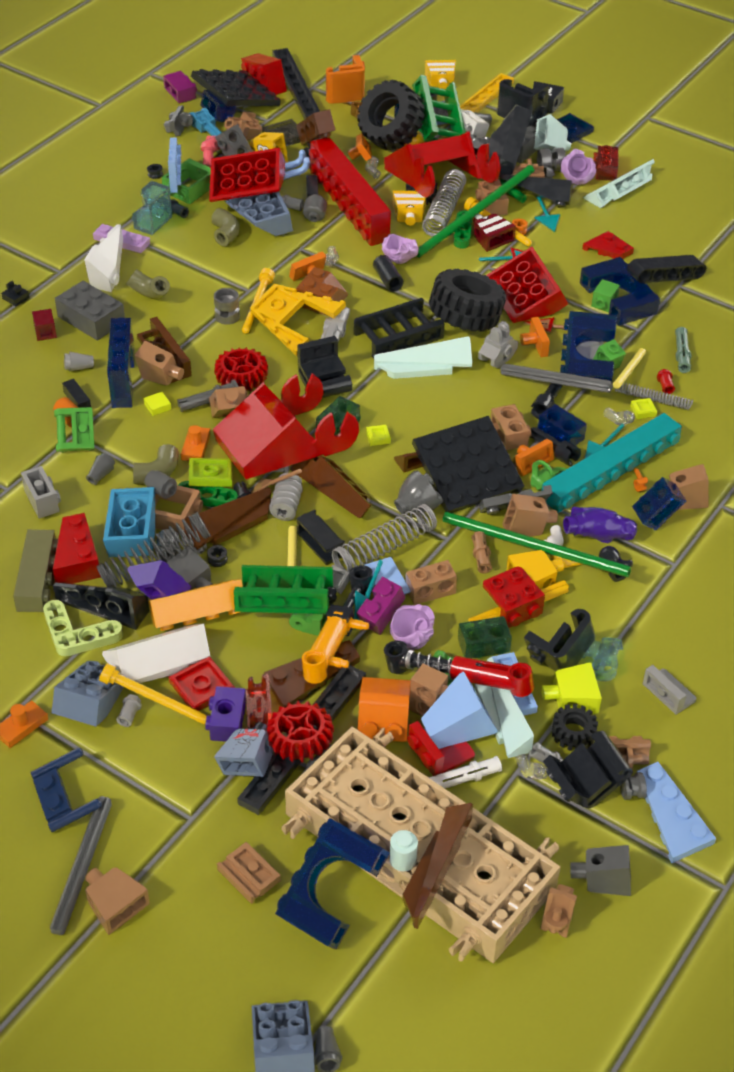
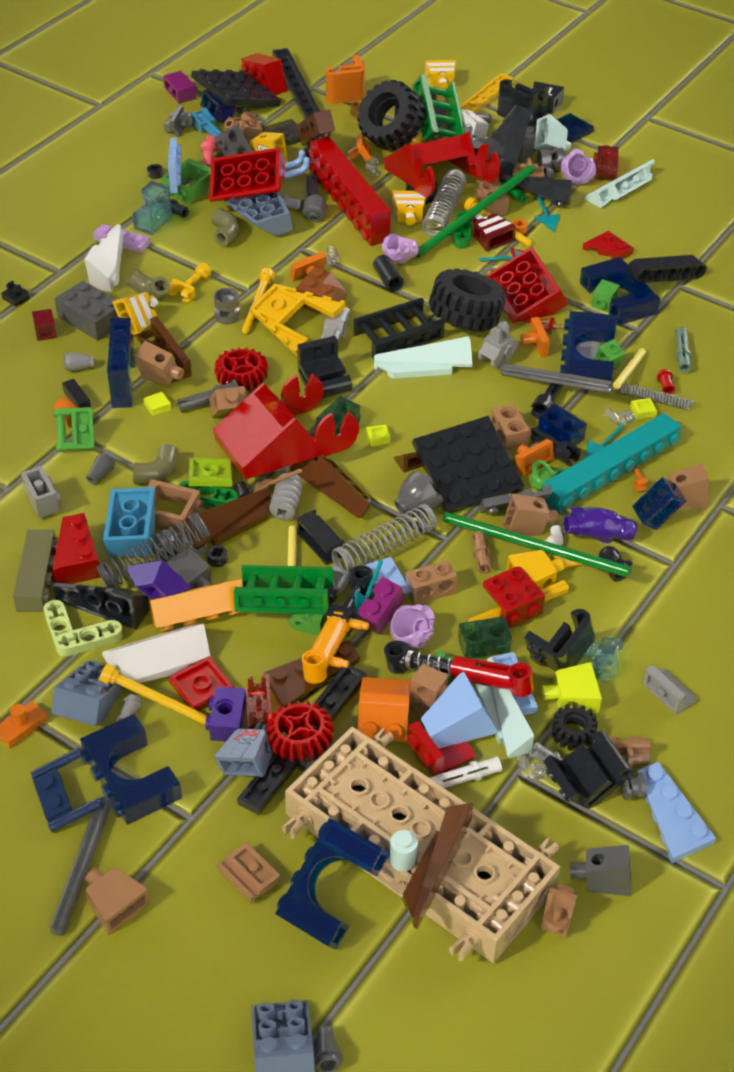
(130, 797): none -> clear blue arch
(138, 308): none -> yellow torso
(164, 484): dark grey brick -> none
(186, 289): none -> yellow bar
(195, 443): orange tile -> none

